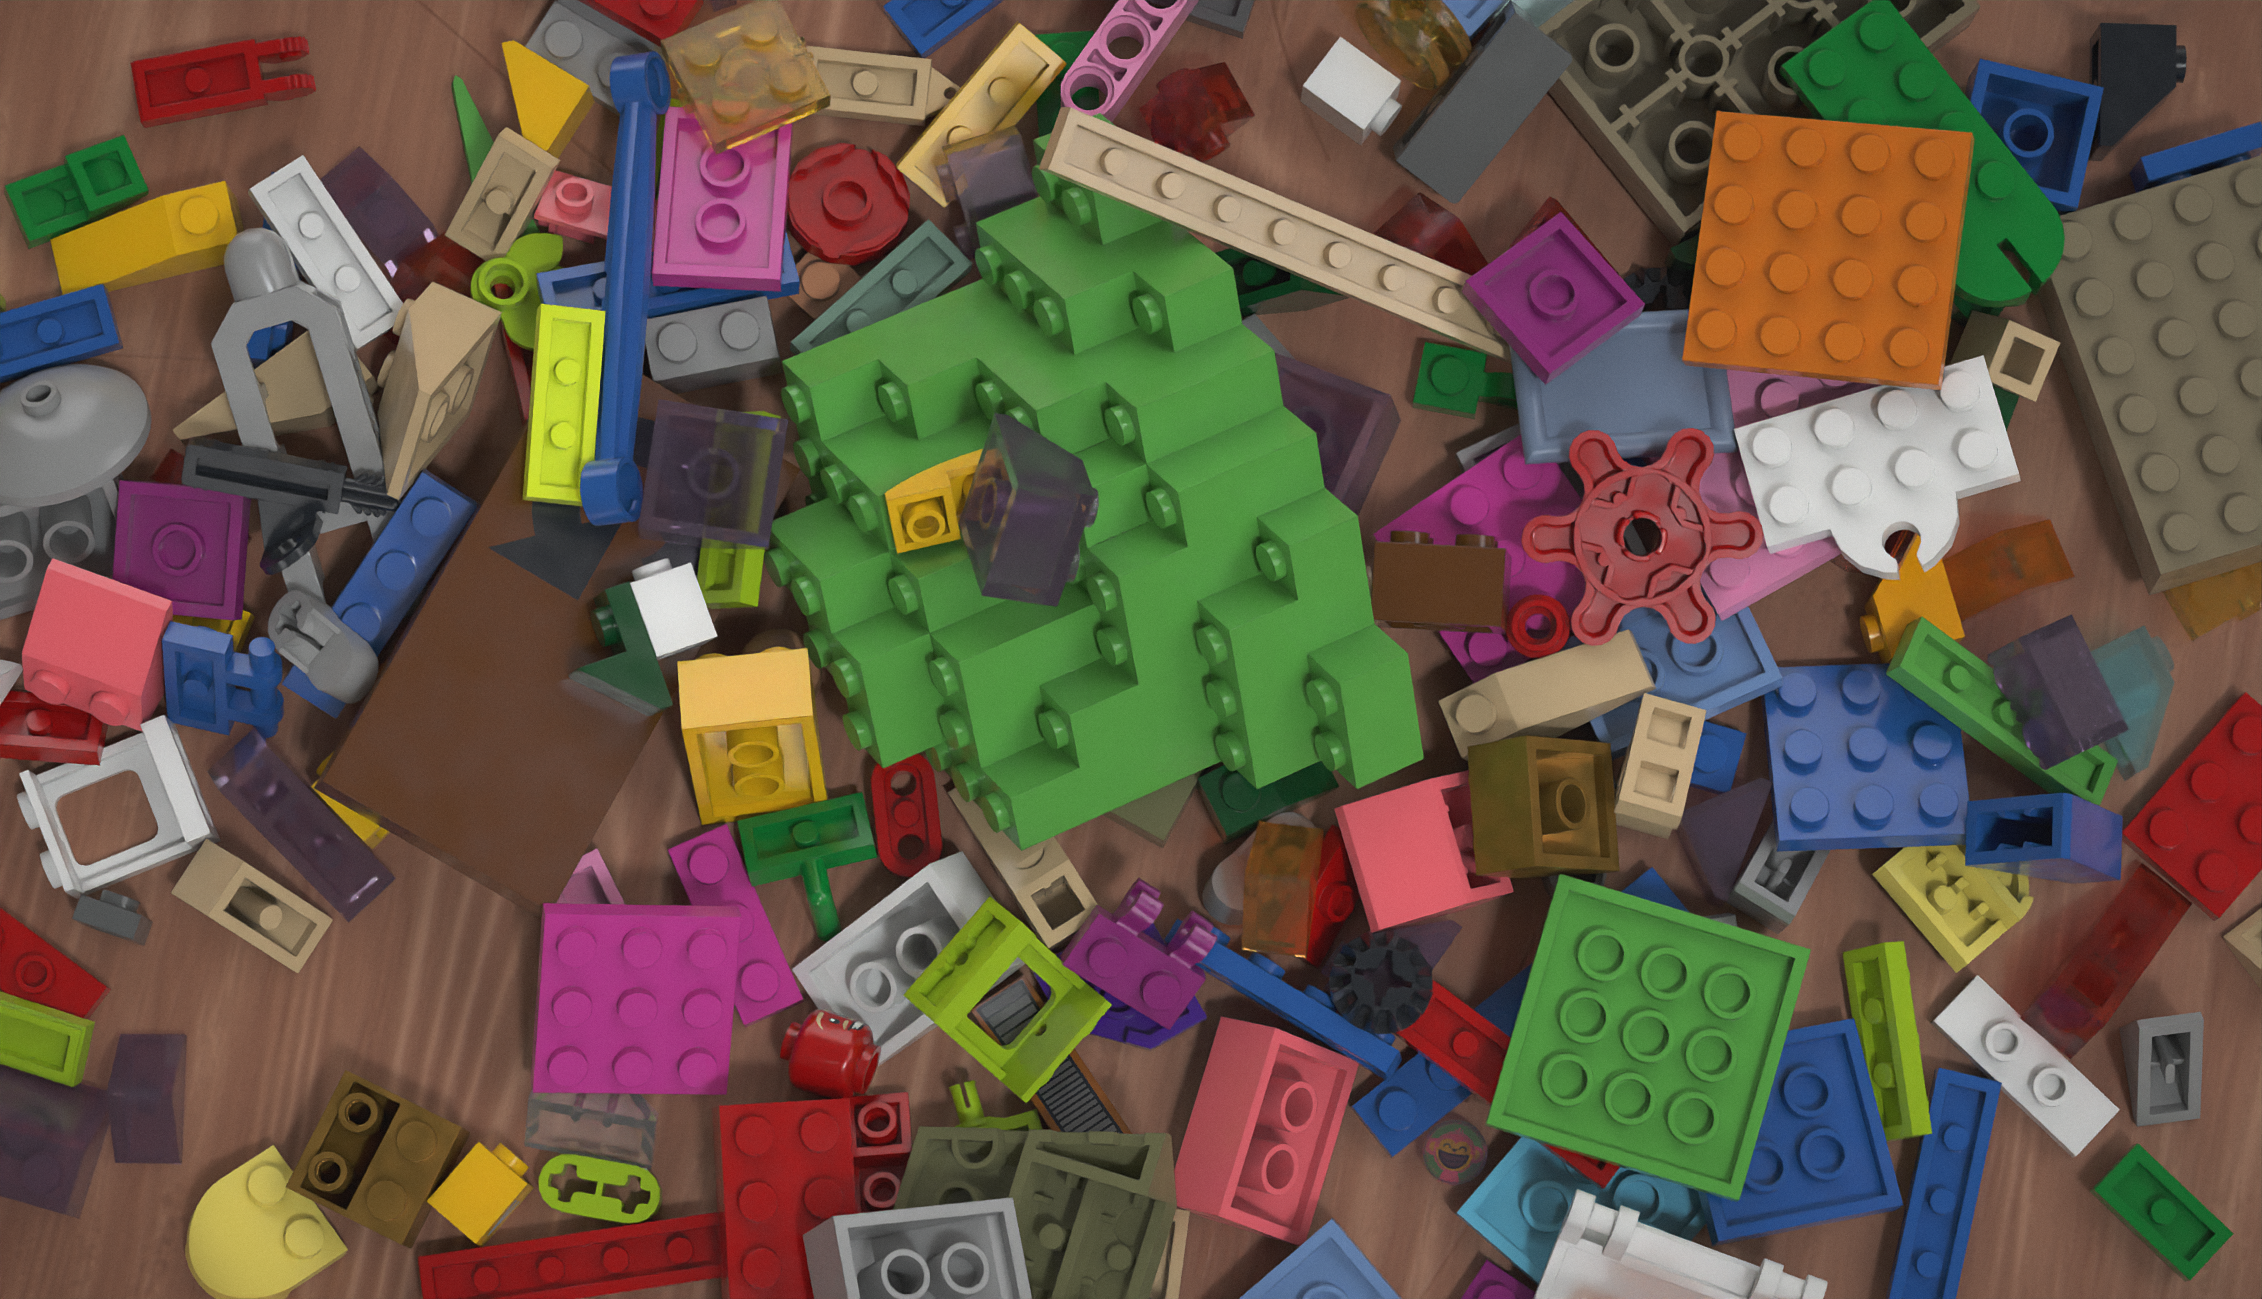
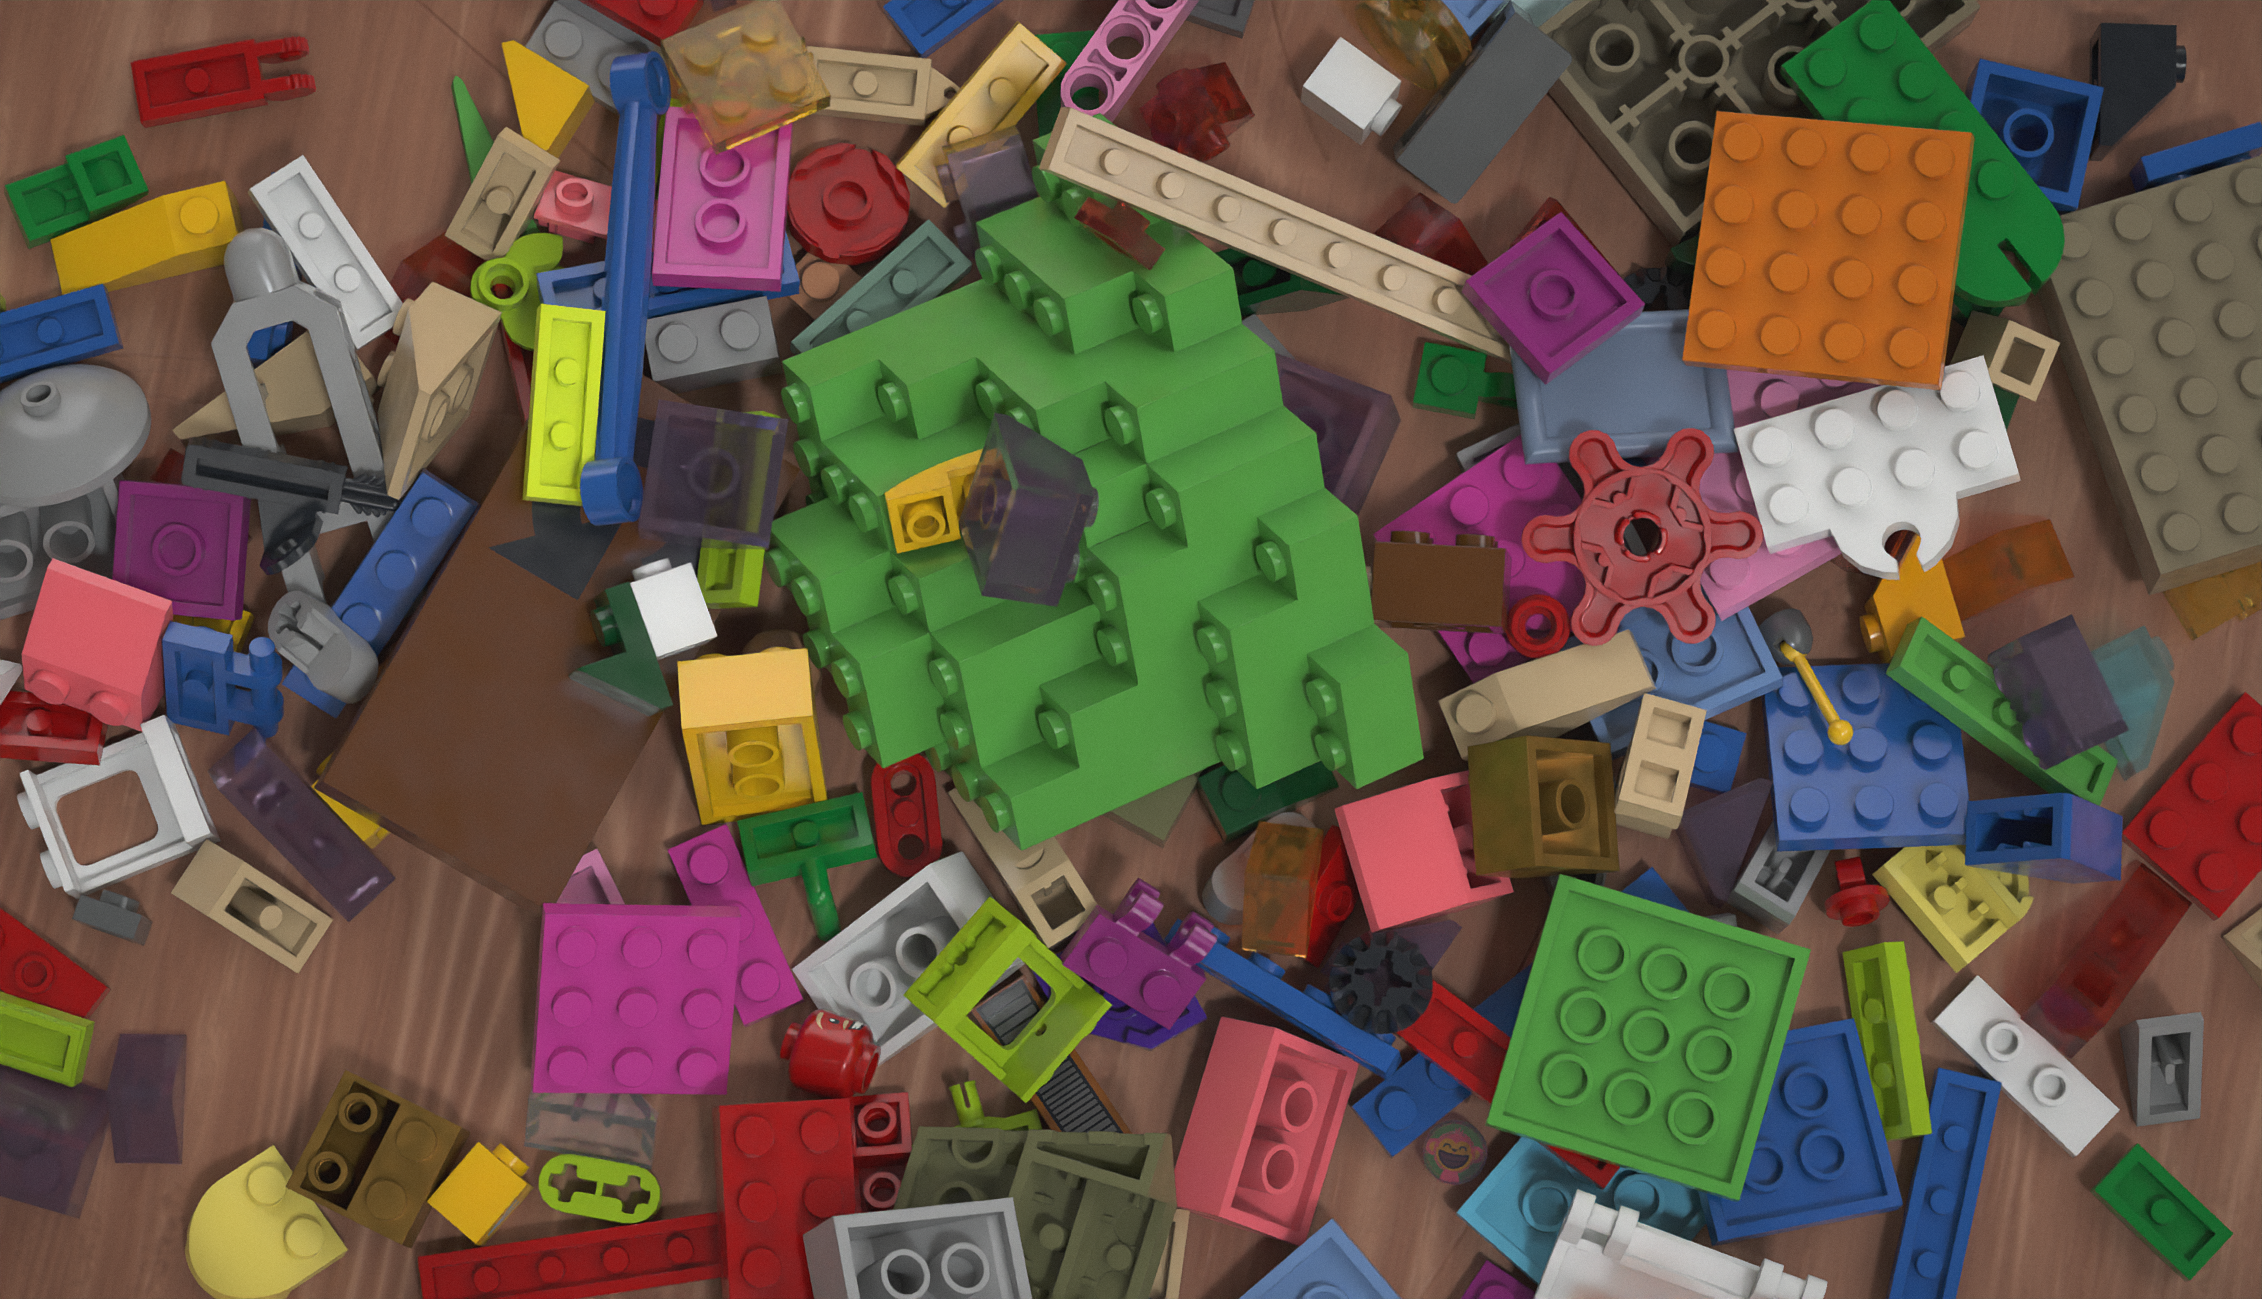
(378, 210): slope -> none
(1121, 230): none -> clear red plate
(1789, 642): none -> hinge
(1856, 902): none -> red plate

